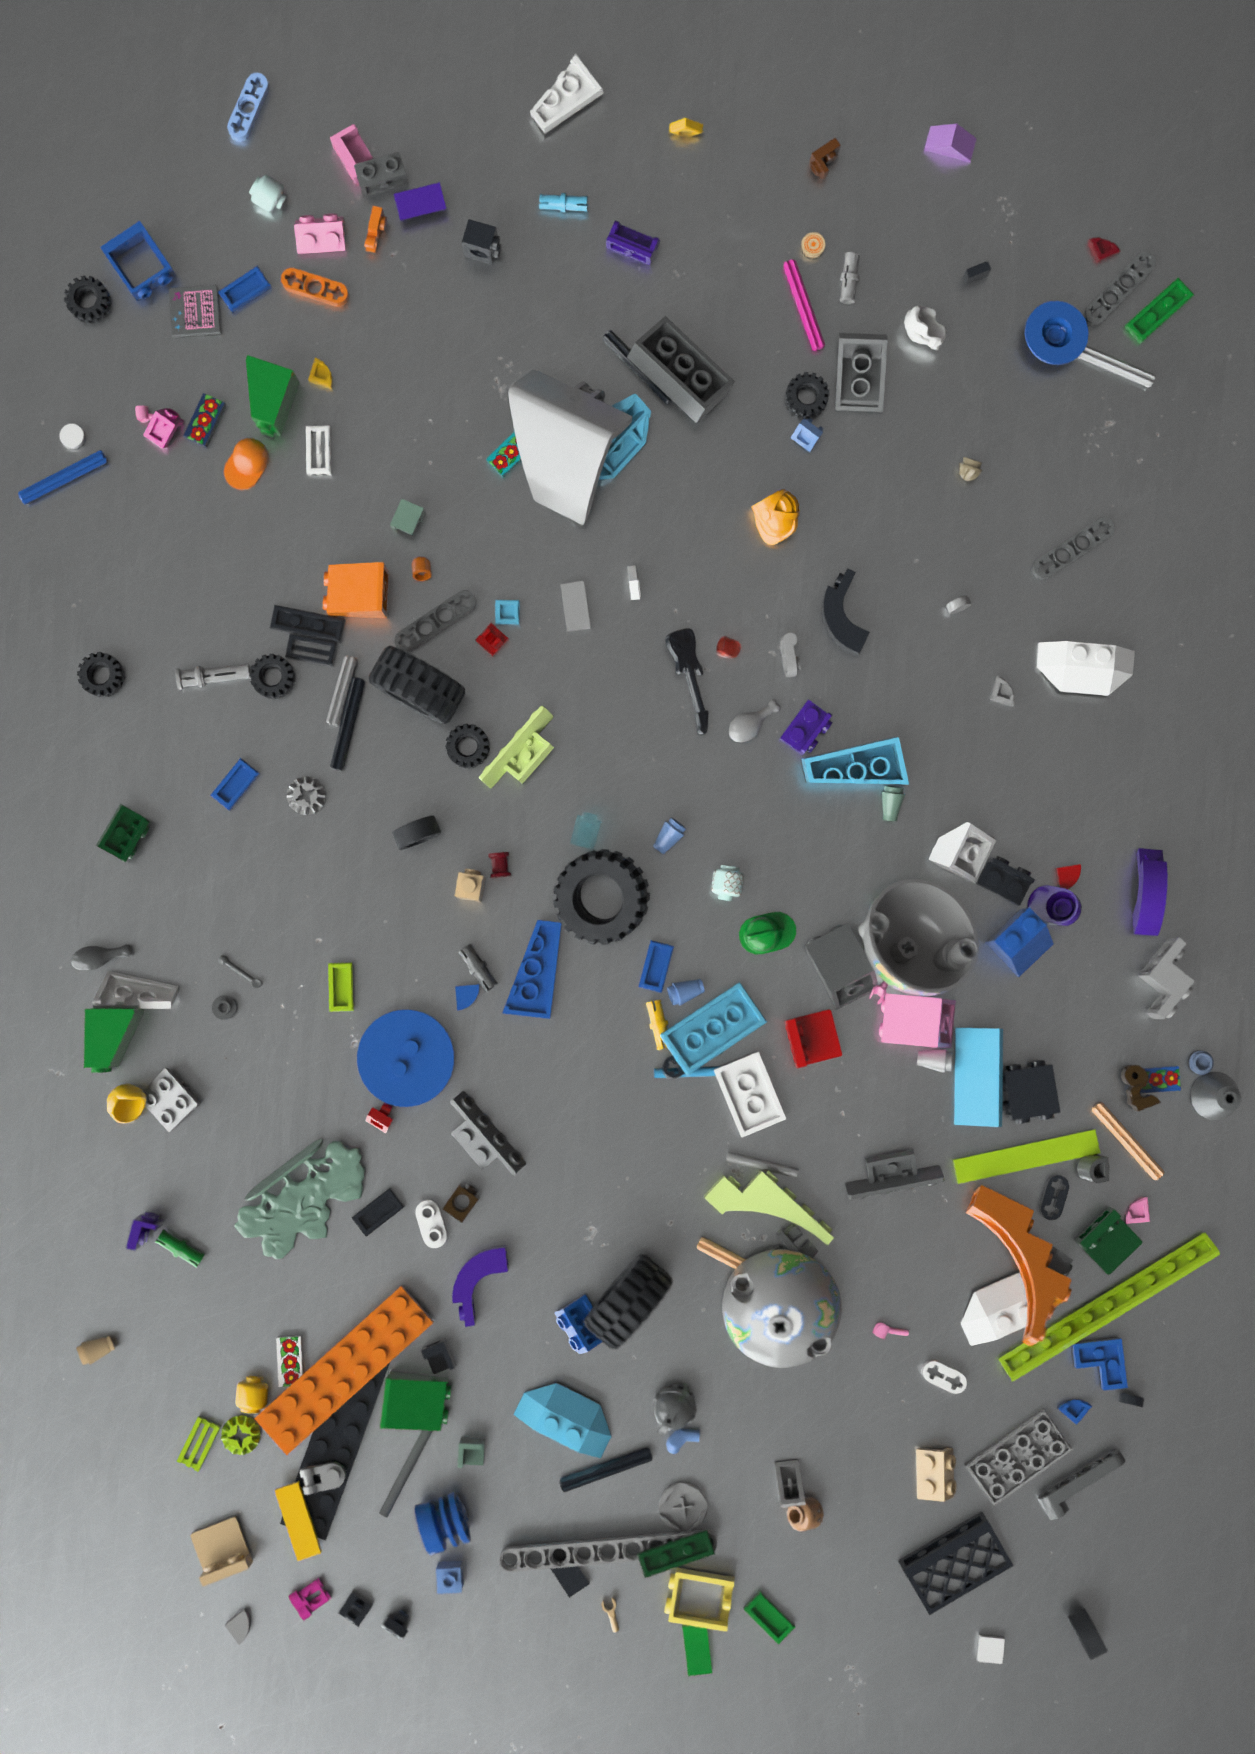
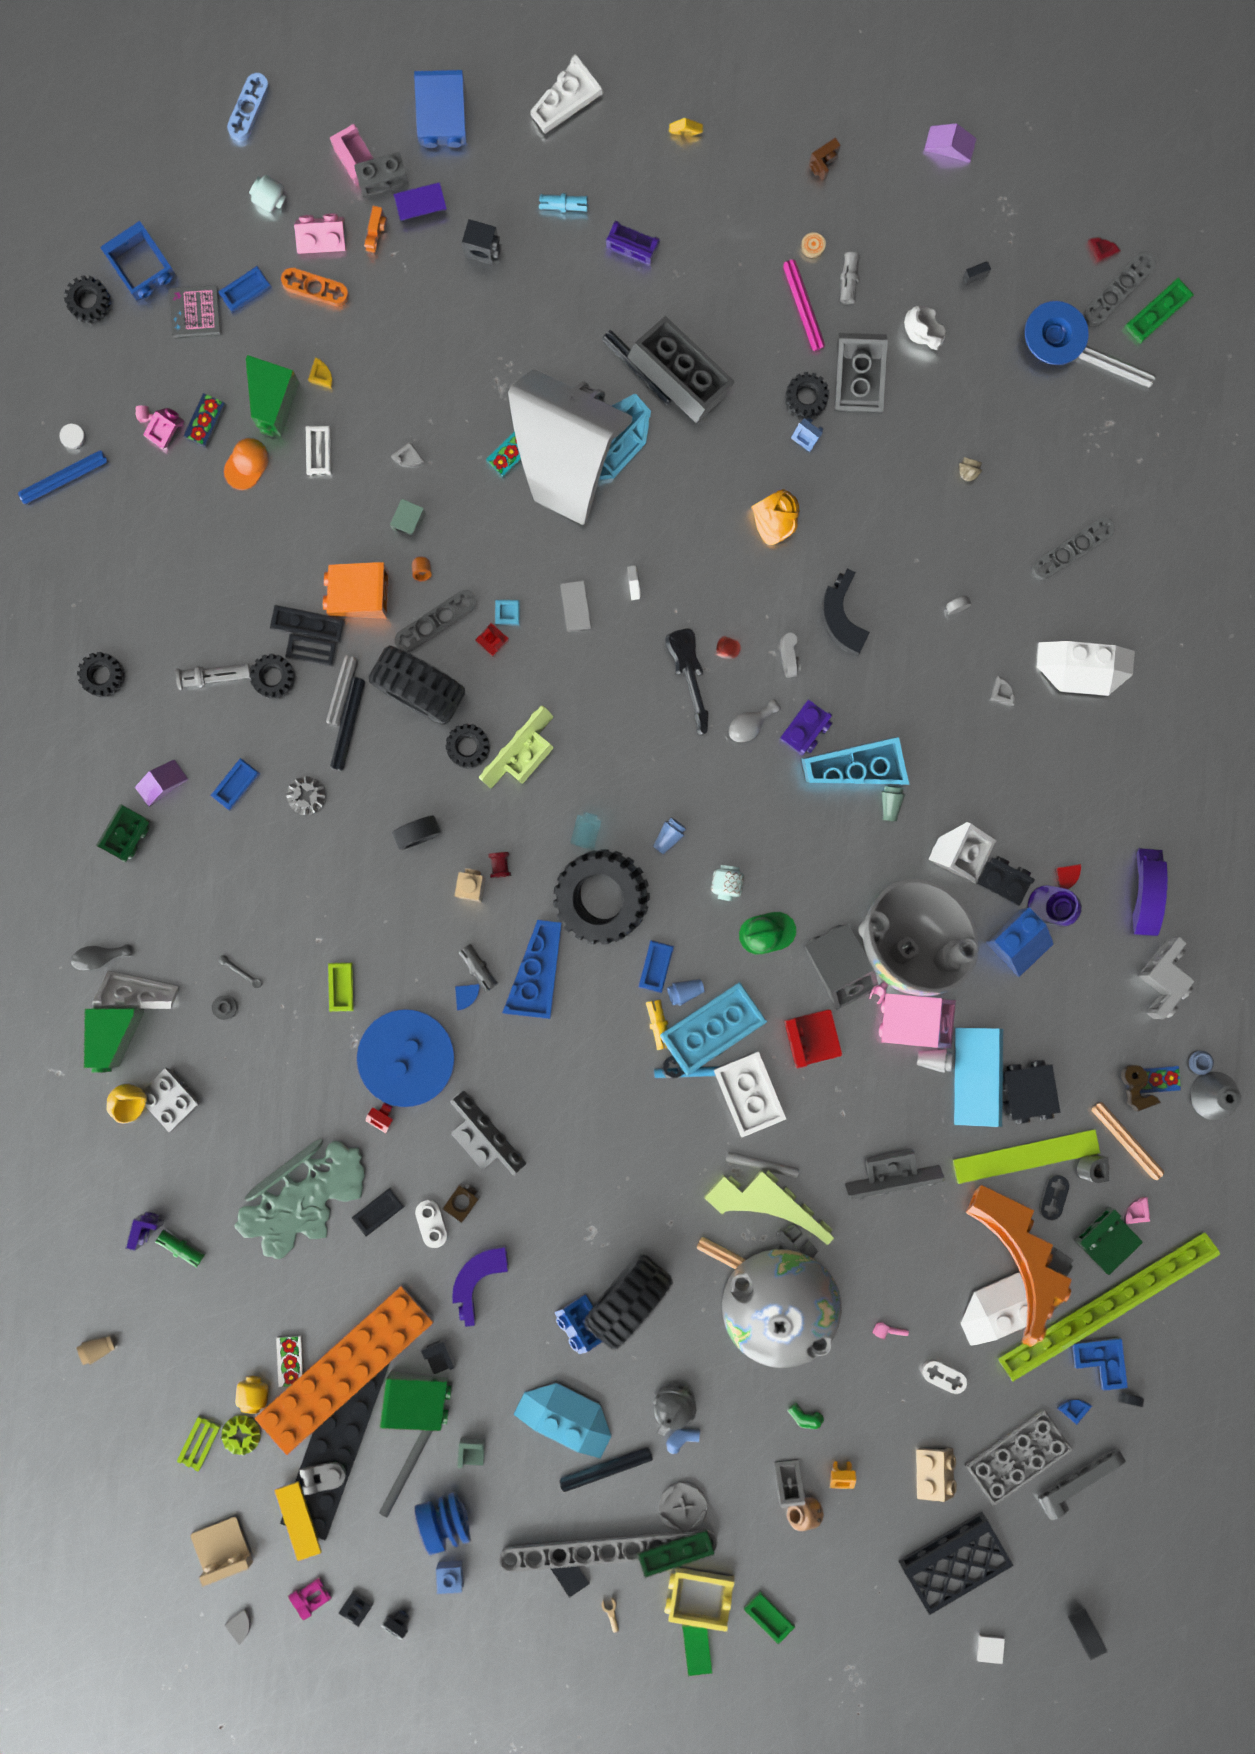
(160, 782): none -> medium lavender slope
(408, 456): none -> light grey tile
(440, 108): none -> slope
(805, 1420): none -> green arm
(842, 1479): none -> light orange tile

